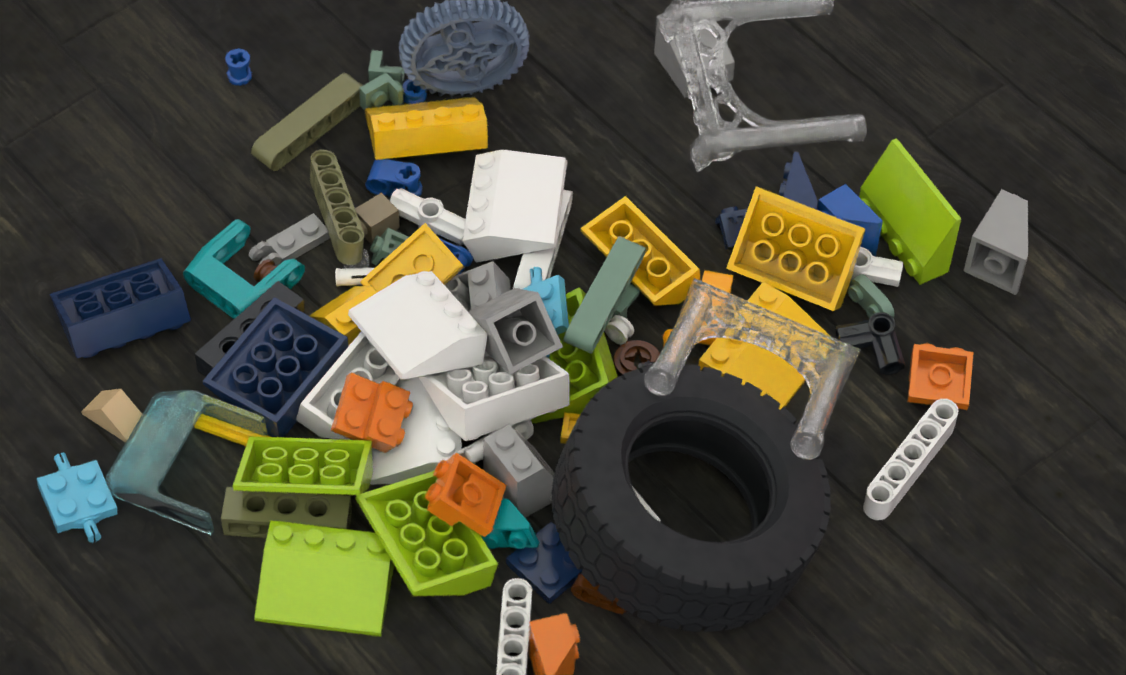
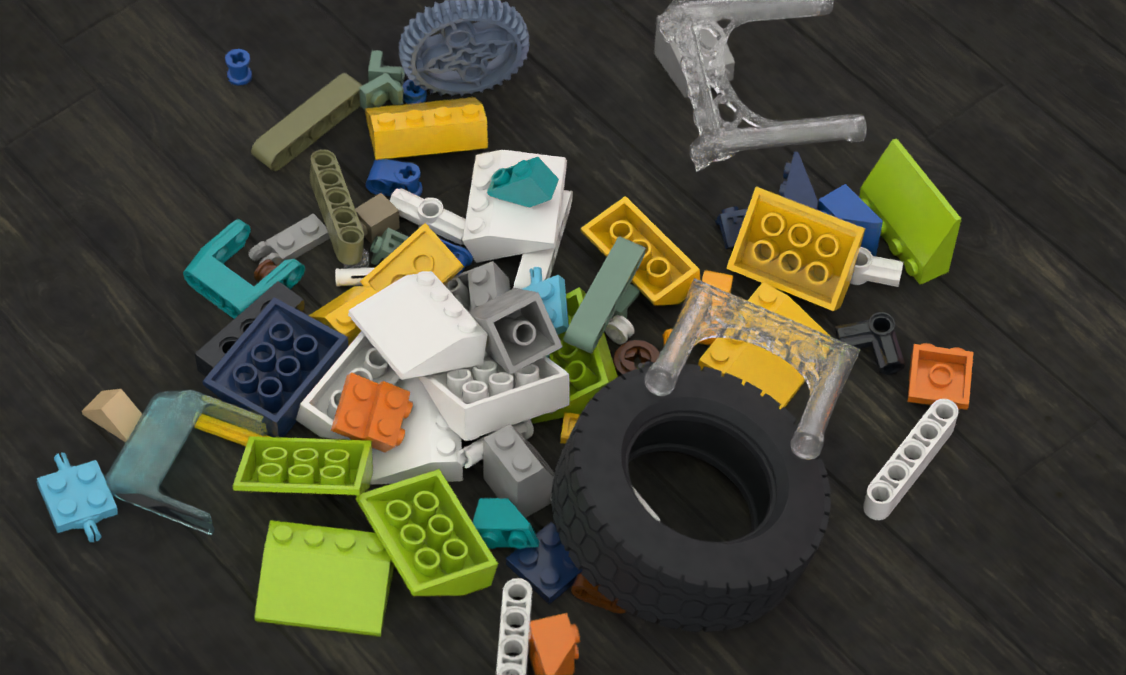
(120, 308): dark blue slope -> none
(240, 520): olive brick -> none
(465, 494): orange plate -> none
(524, 184): none -> teal slope
(869, 296): sand green plate -> none
(1001, 243): light grey slope -> none

